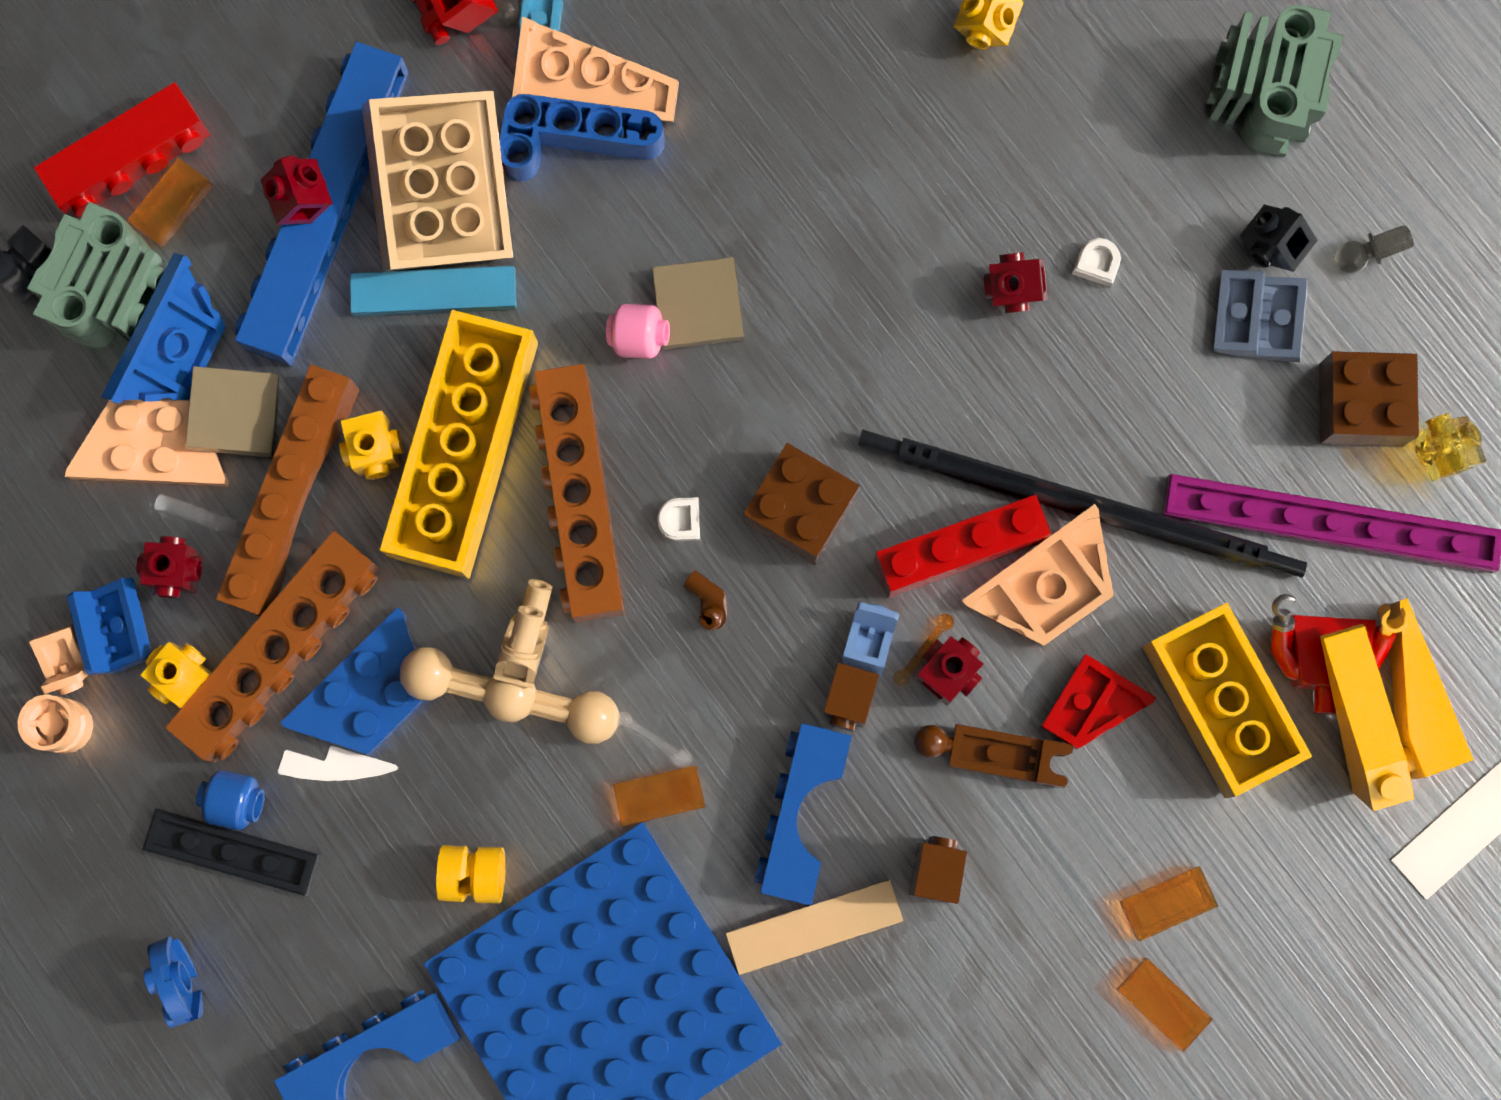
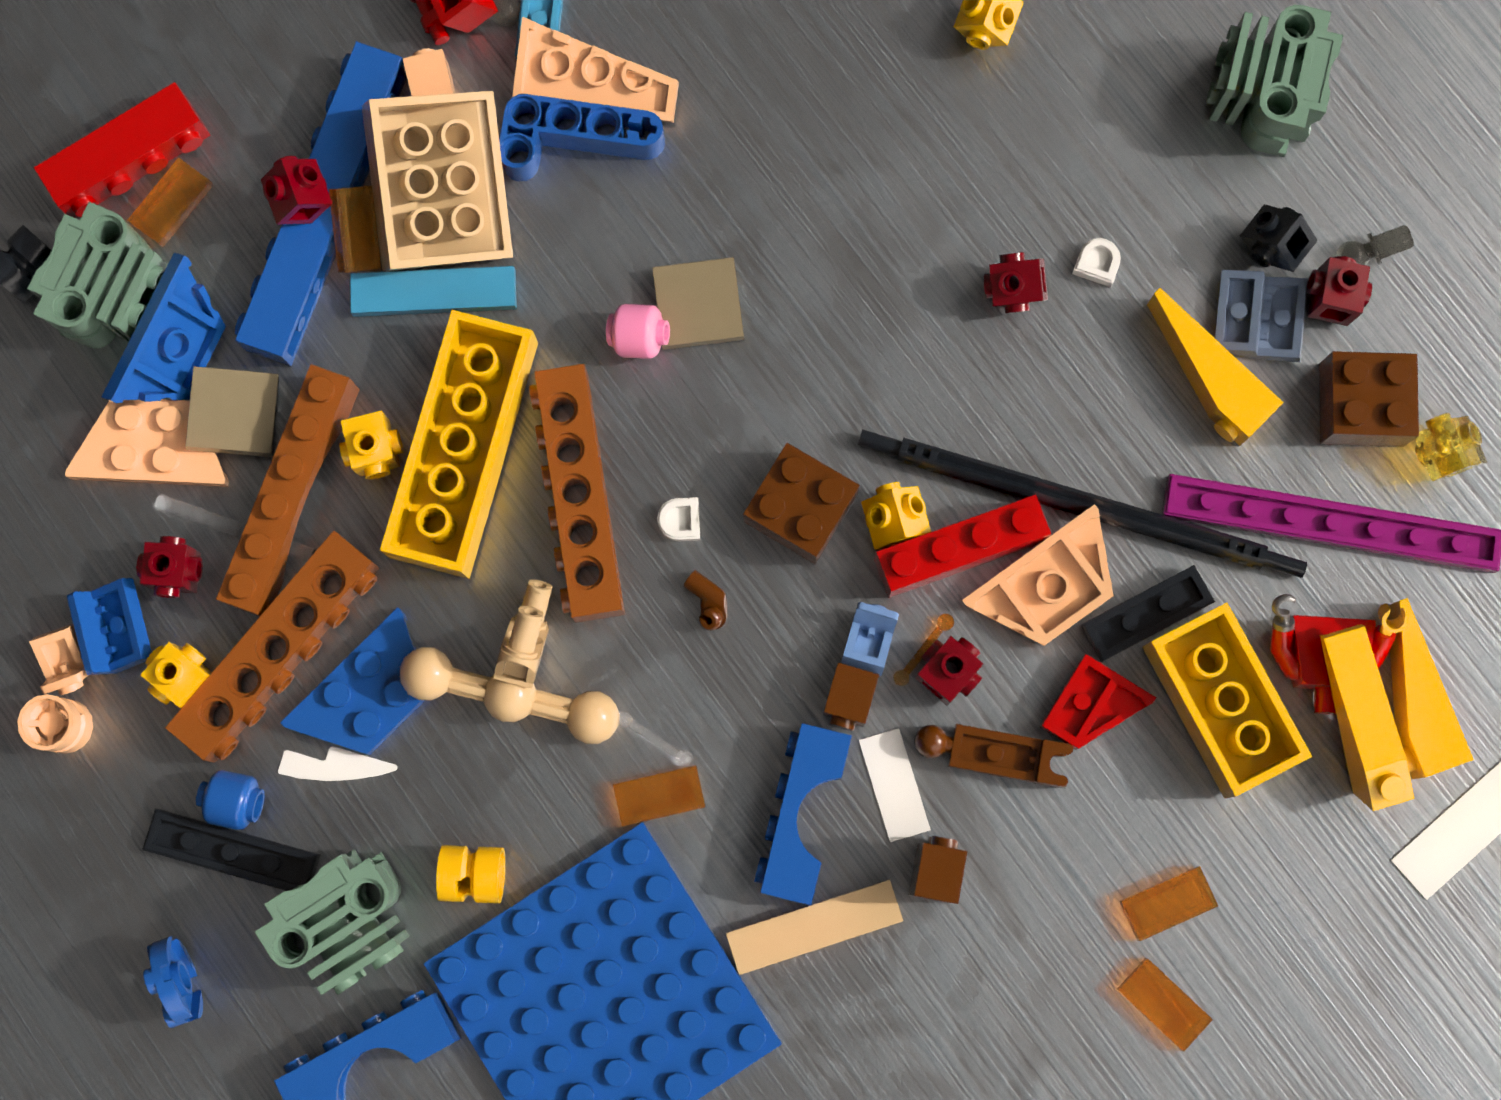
(336, 921): none -> sand green piece
(355, 229): none -> clear orange tile
(428, 73): none -> light nougat brick
(894, 785): none -> white sticker
(895, 515): none -> yellow brick
(1147, 613): none -> black plate
(1224, 386): none -> yellow slope
(1339, 290): none -> dark red brick

